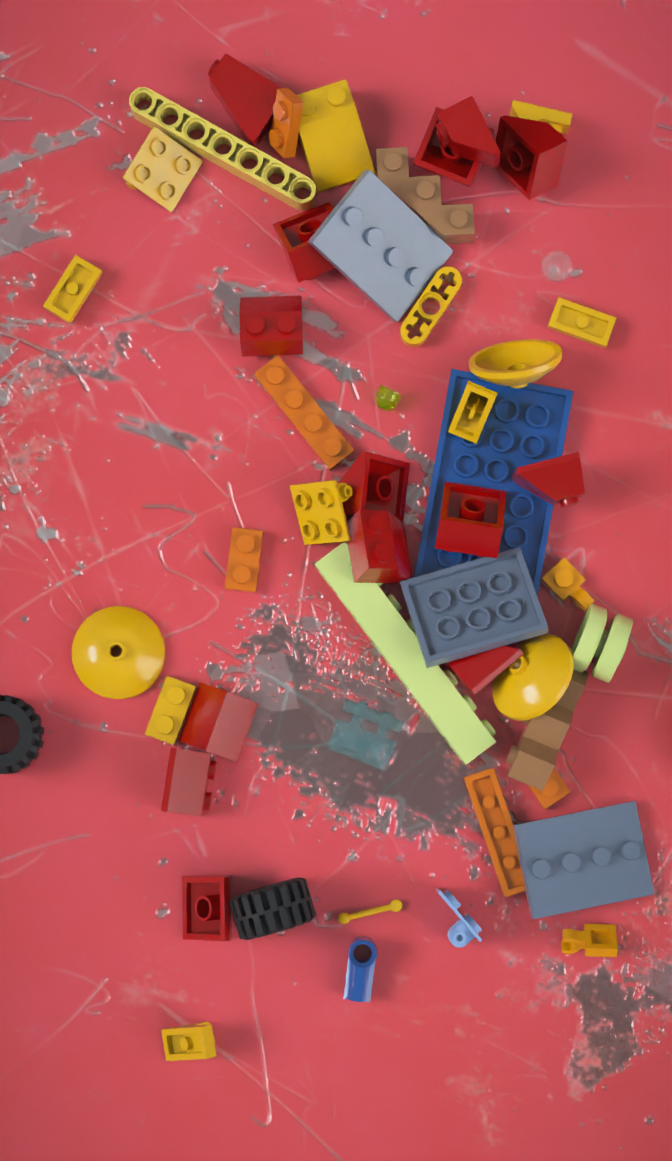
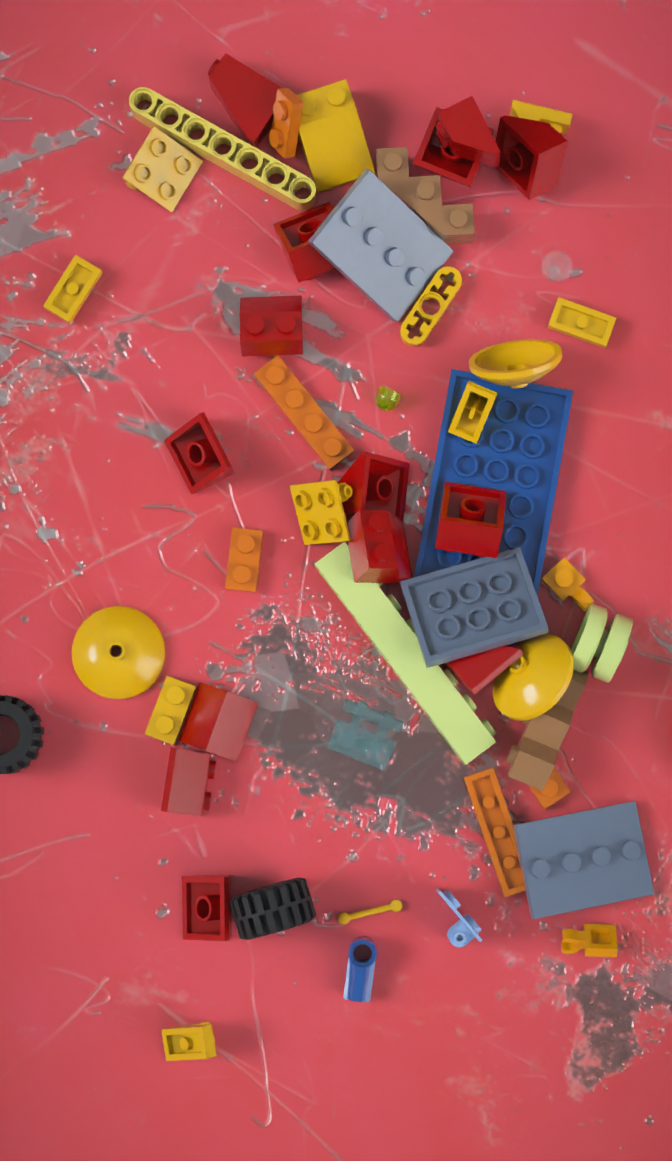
(198, 454): none -> red slope
(553, 479): red slope -> none

